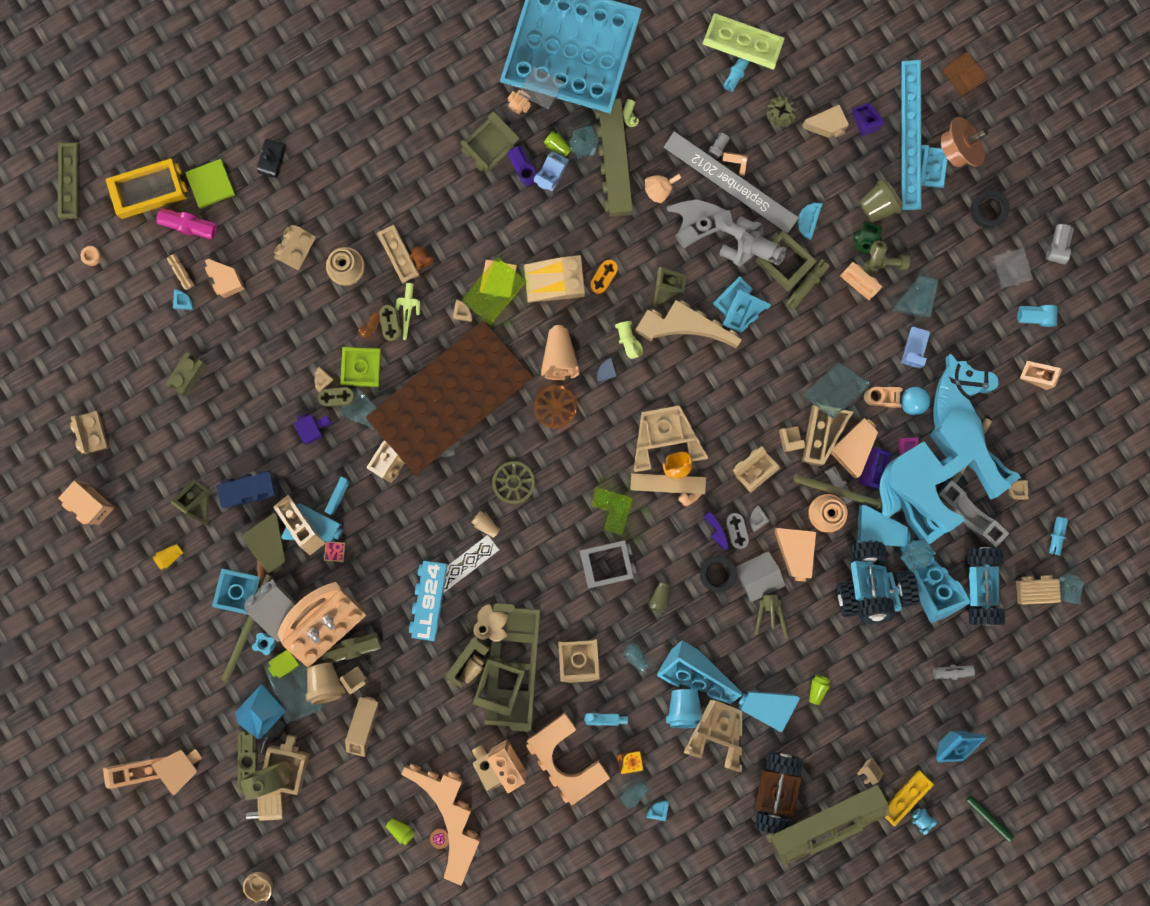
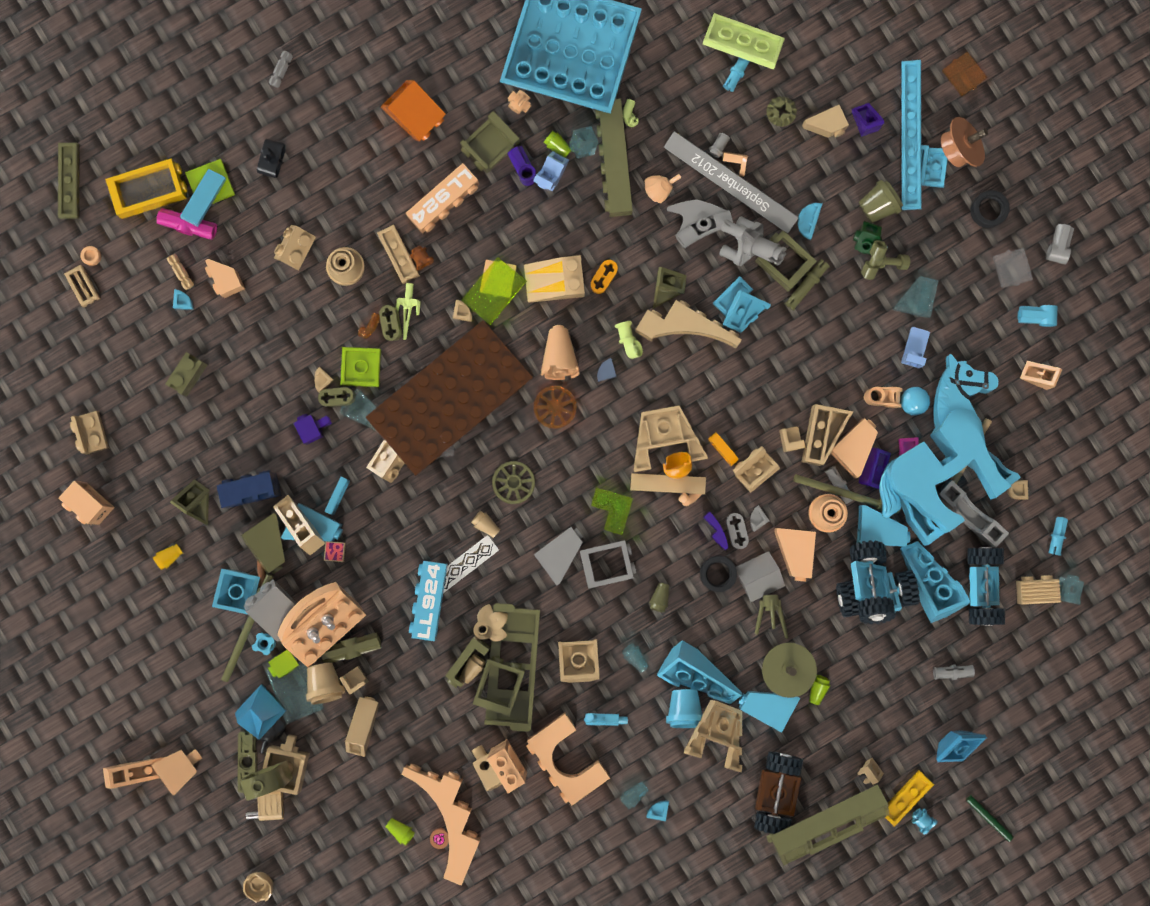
(90, 300): none -> tan tile
(203, 197): none -> medium azure tile
(280, 69): none -> light grey axle
(414, 110): none -> orange slope
(443, 198): none -> light nougat brick
(541, 88): clear piece -> none
(560, 553): none -> light grey slope
(631, 761): brick -> none
(723, 449): none -> light orange beam
(789, 670): none -> olive piece
(836, 390): clear light blue piece -> none
(861, 281): light nougat plate -> none
(917, 554): clear light blue brick -> none

